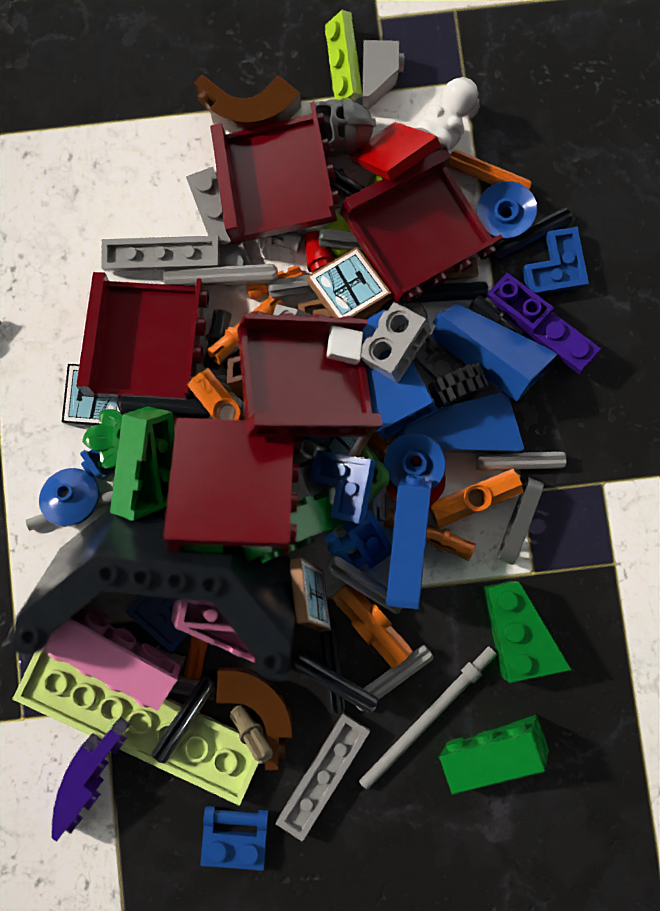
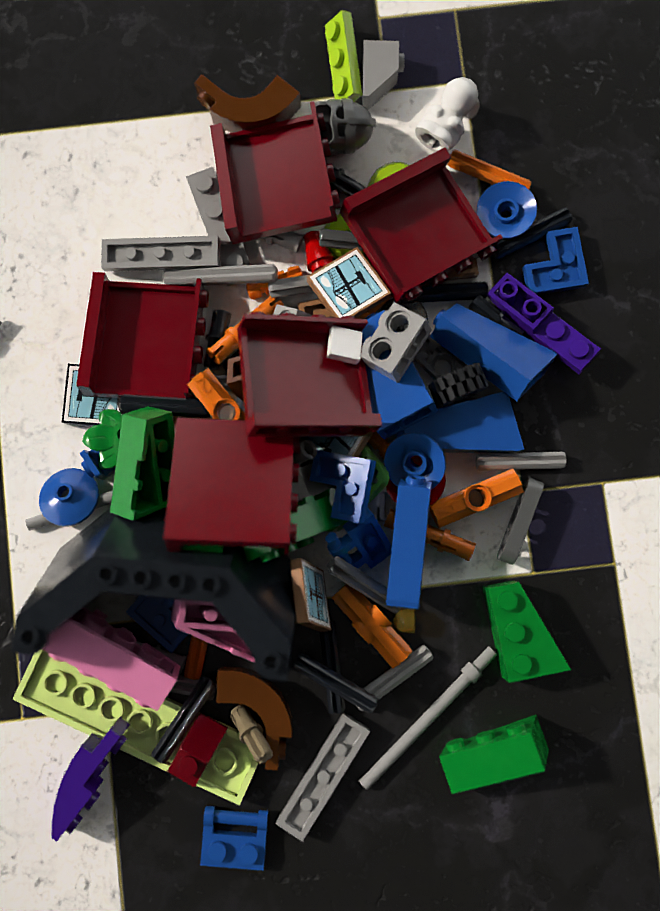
(197, 749): none -> dark red slope
(395, 150): red tile -> none
(405, 620): none -> clear yellow hinge

